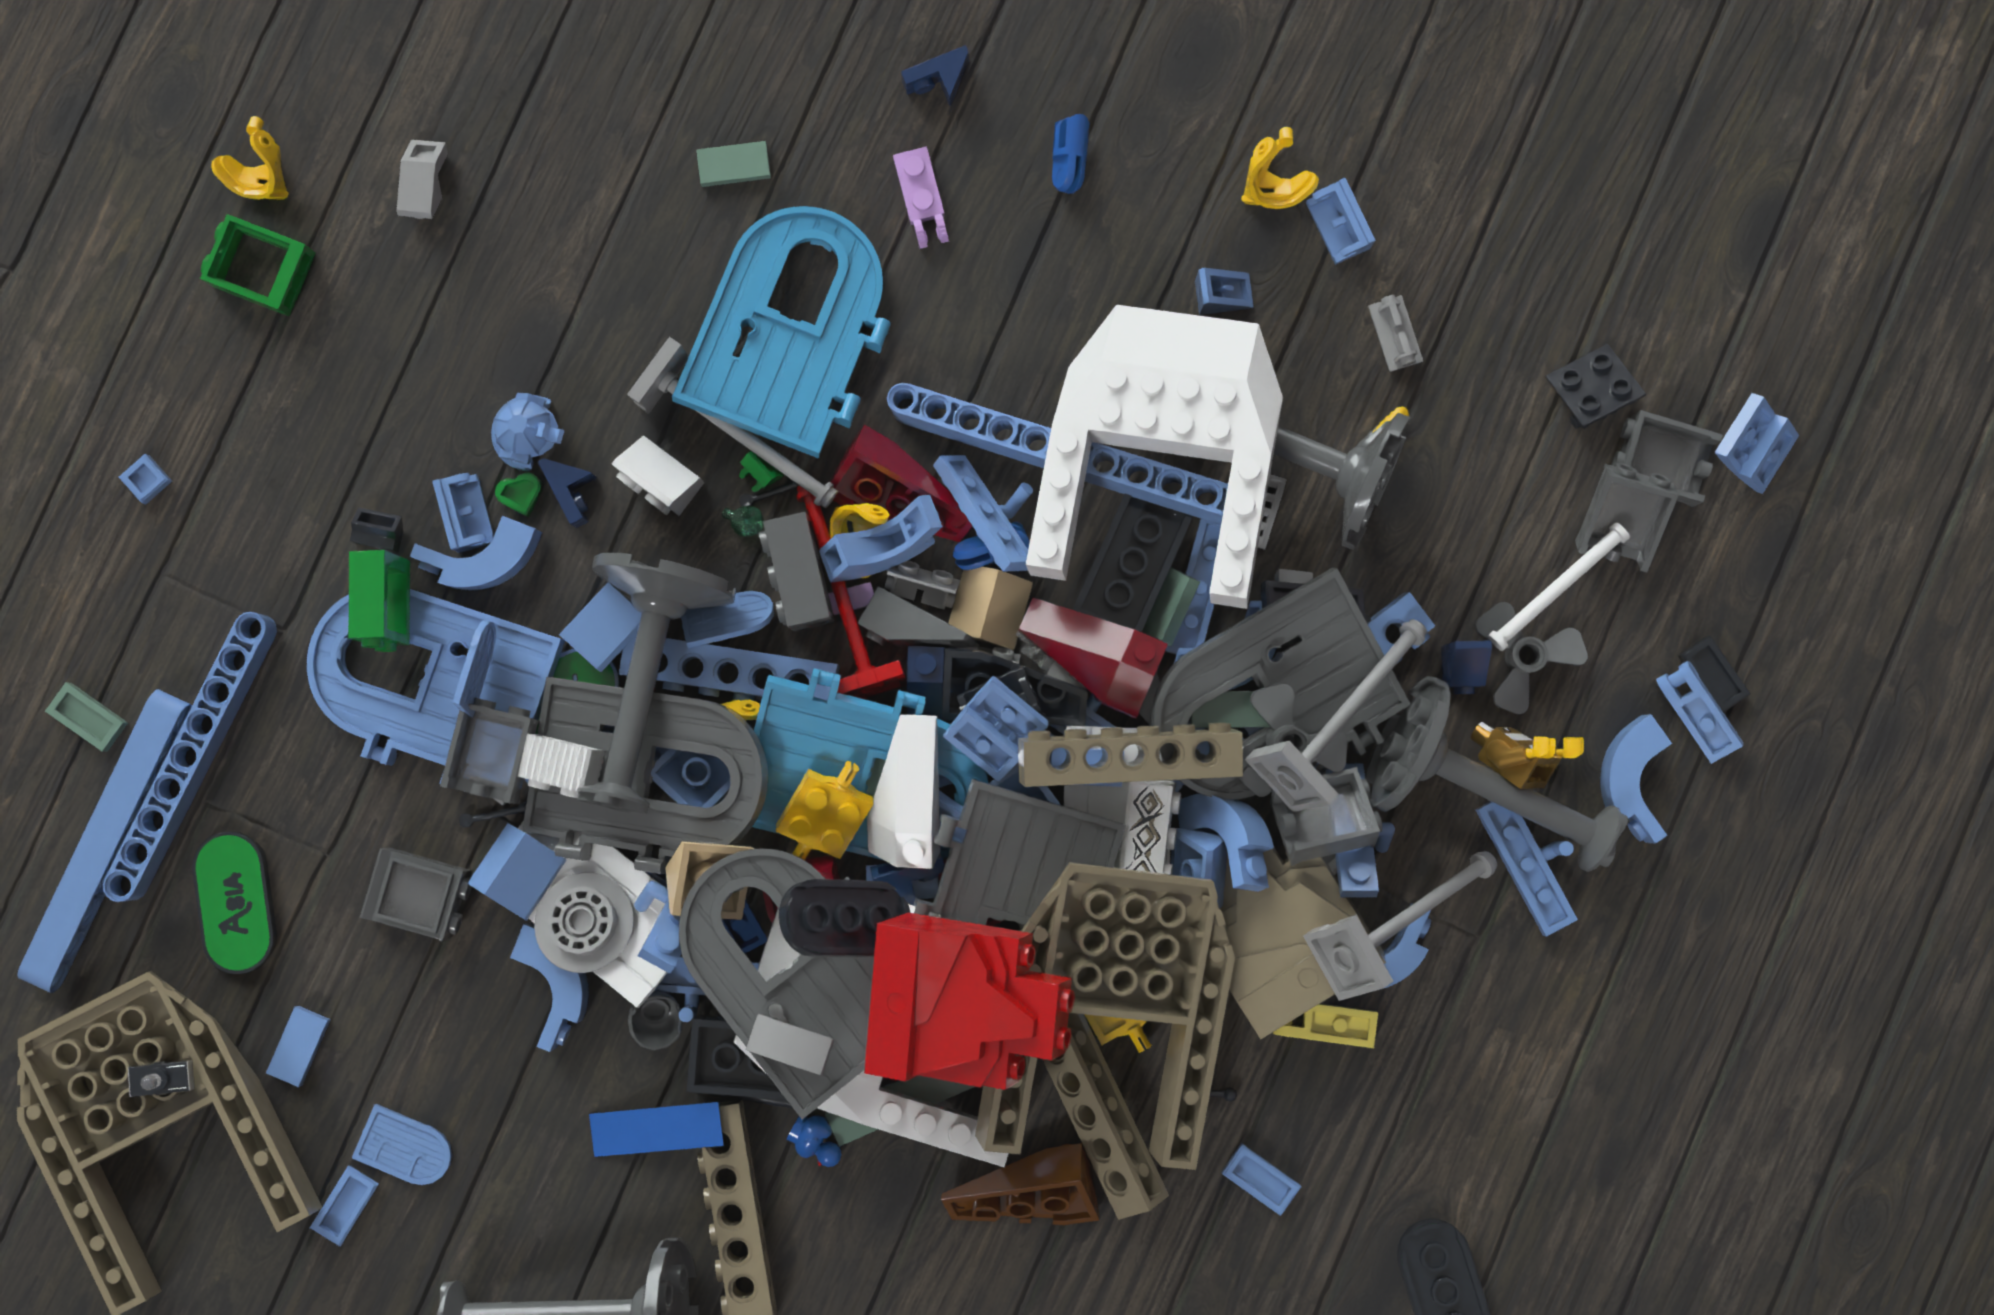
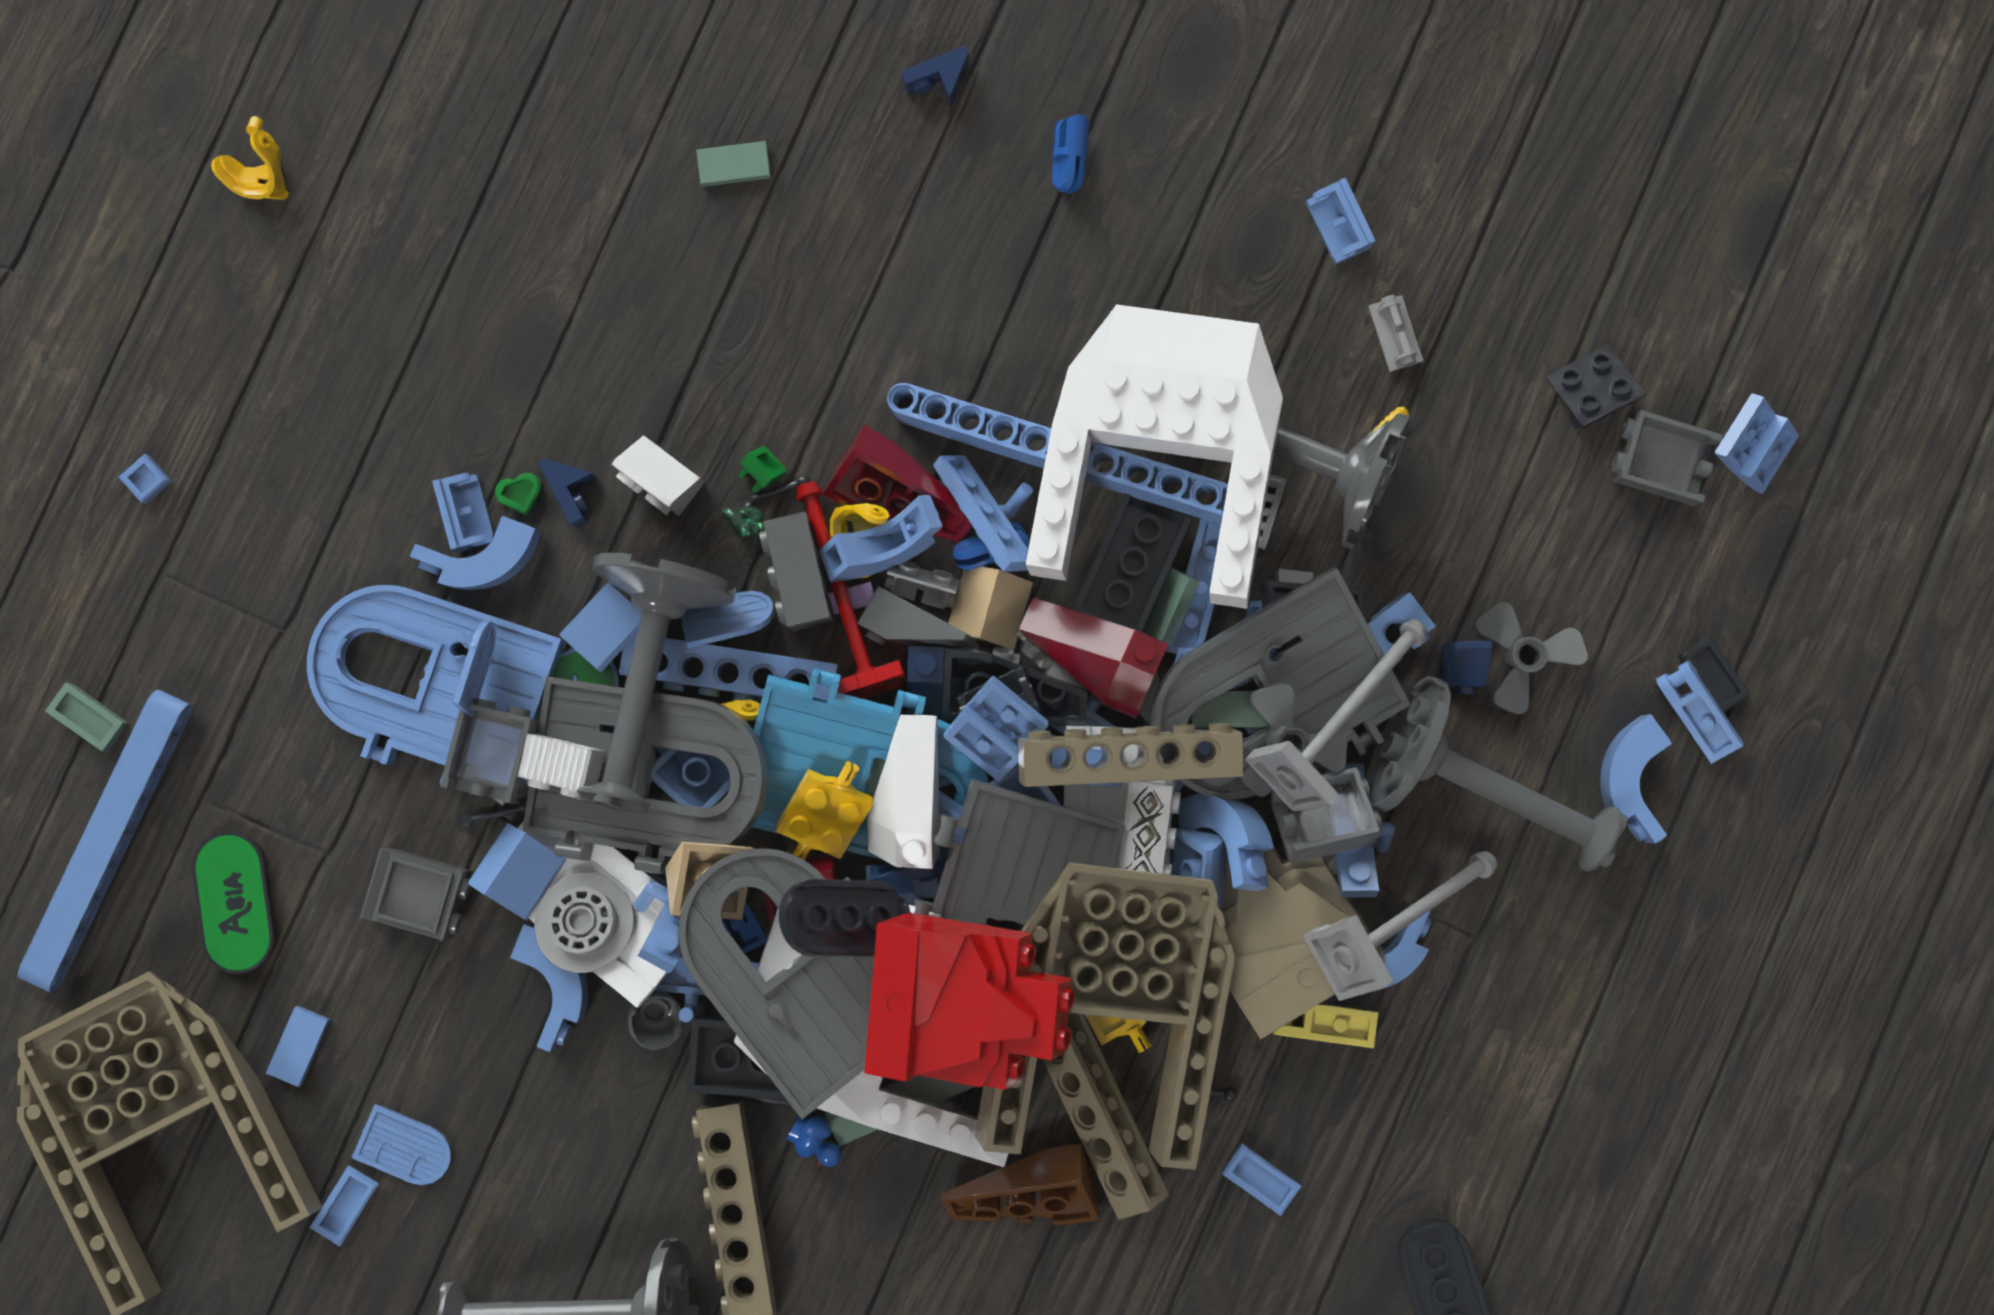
(160, 1078): black piece -> none
(175, 765): medium blue beam -> none
(289, 278): green window -> none
(377, 529): black piece -> none
(379, 600): green window -> none
(418, 180): light grey slope -> none
(524, 430): medium blue helmet -> none
(656, 1129): blue sticker -> none
(662, 377): light grey tile -> none
(786, 366): dark azure door -> none
(790, 1044): light grey slope -> none
(920, 192): lavender hinge -> none
(1222, 291): medium blue slope -> none
(1286, 191): yellow helmet -> none
(1521, 759): pearl gold torso -> none
(1529, 866): medium blue plate -> none
(1562, 583): white bar -> none
(1636, 503): window -> none

